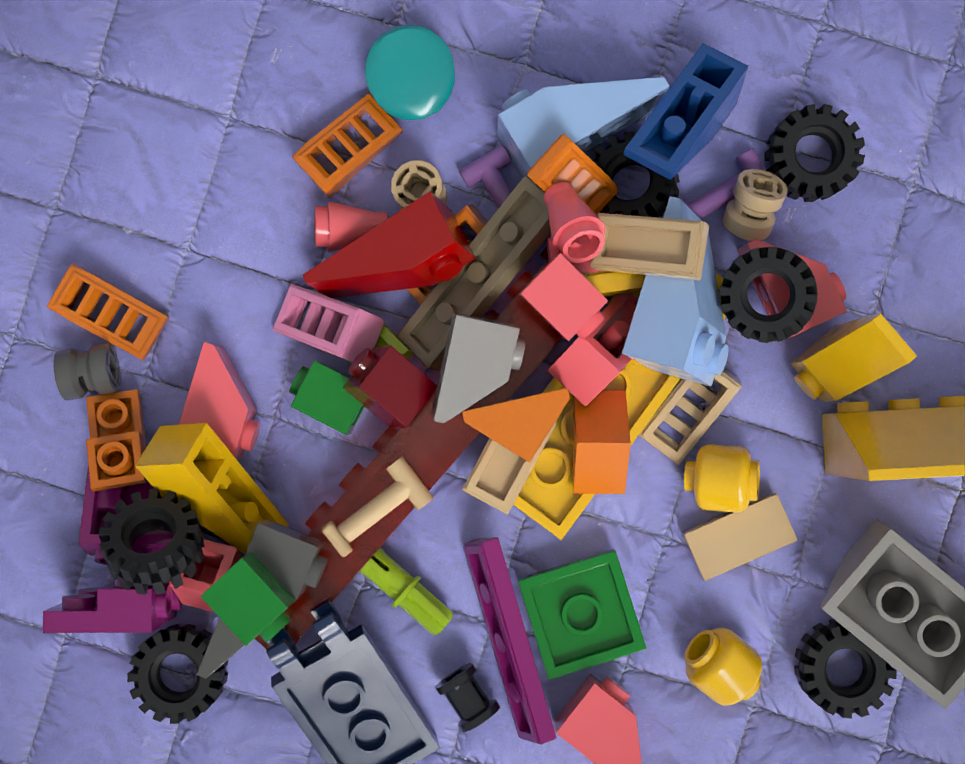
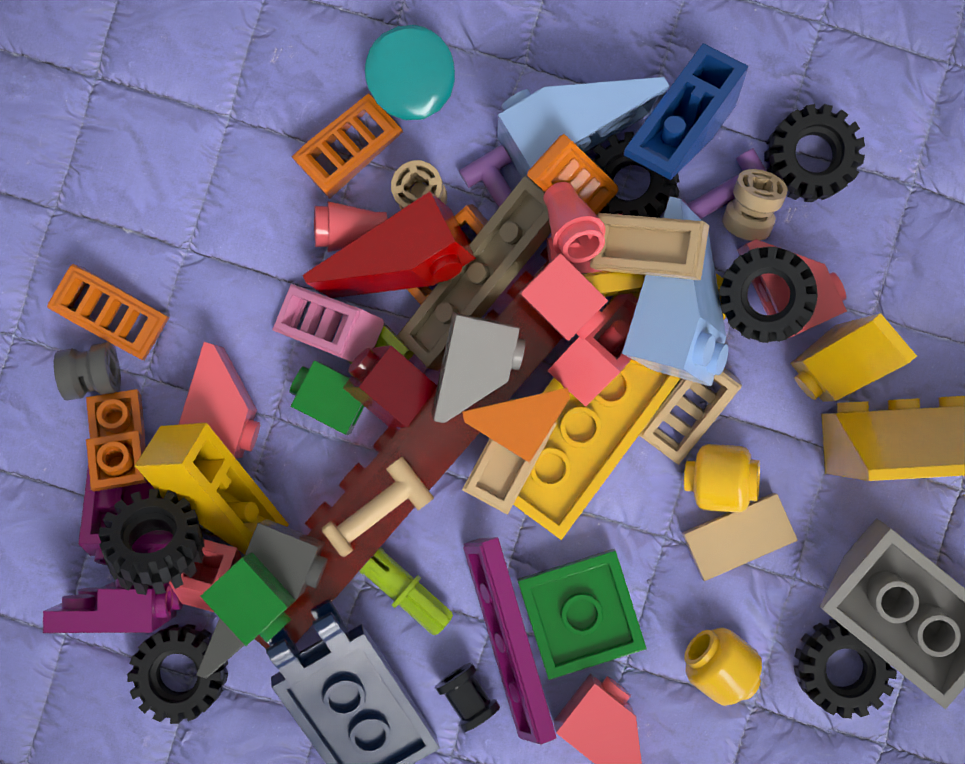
(601, 444): orange slope -> none

